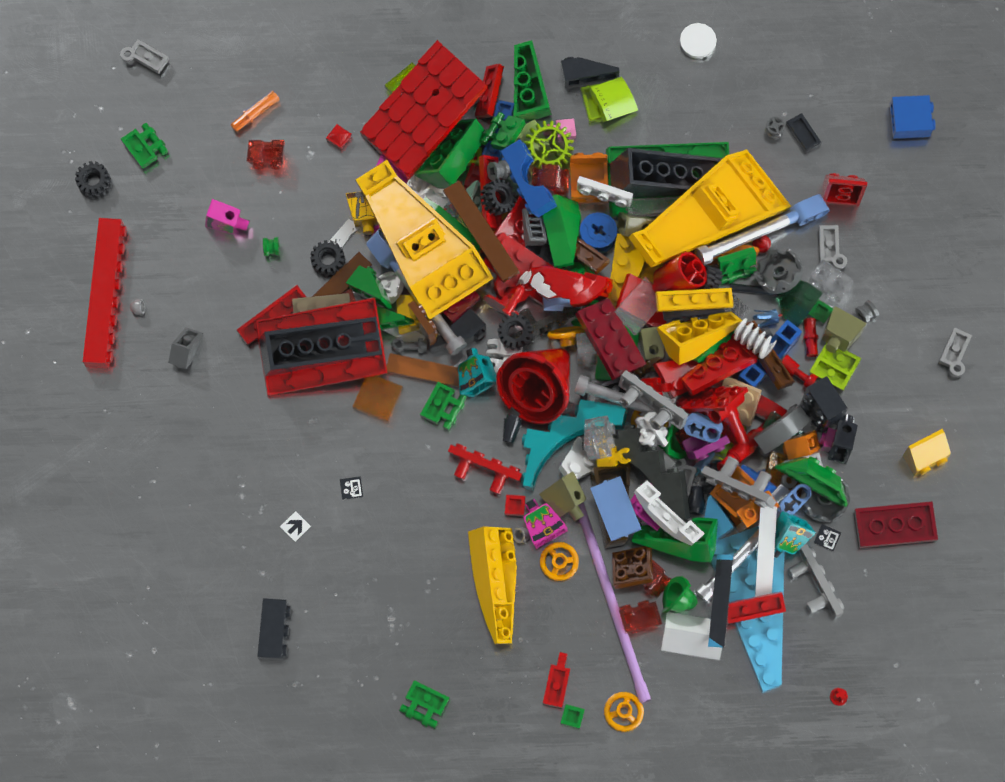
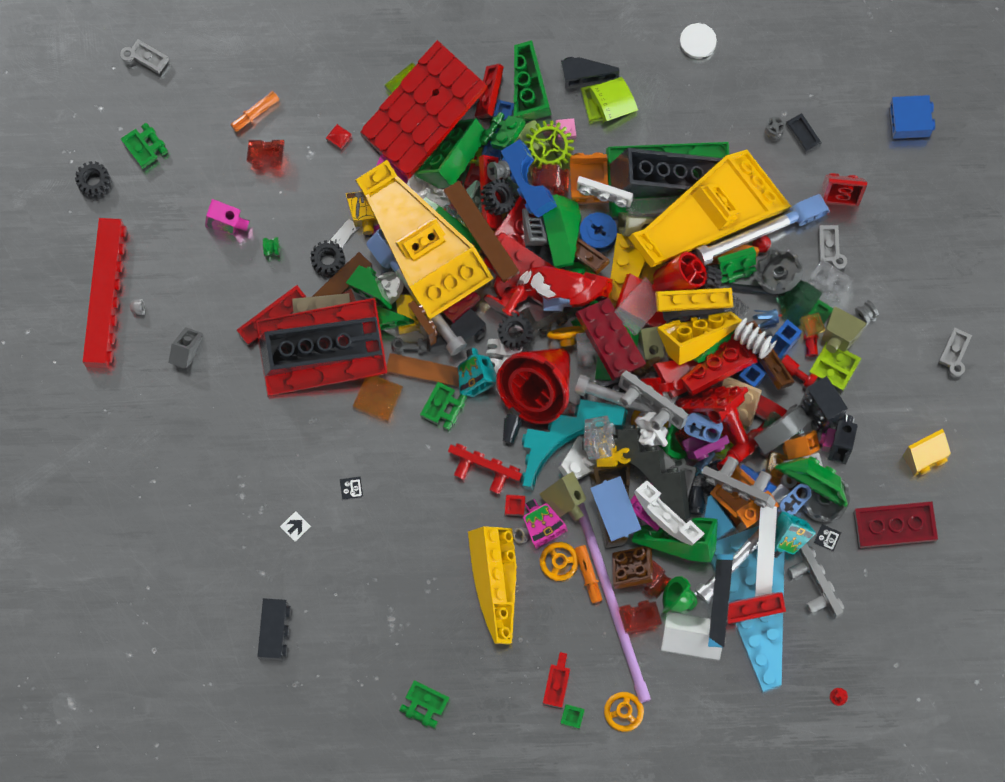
(588, 574): none -> orange axle
(812, 324): none -> clear yellow tile

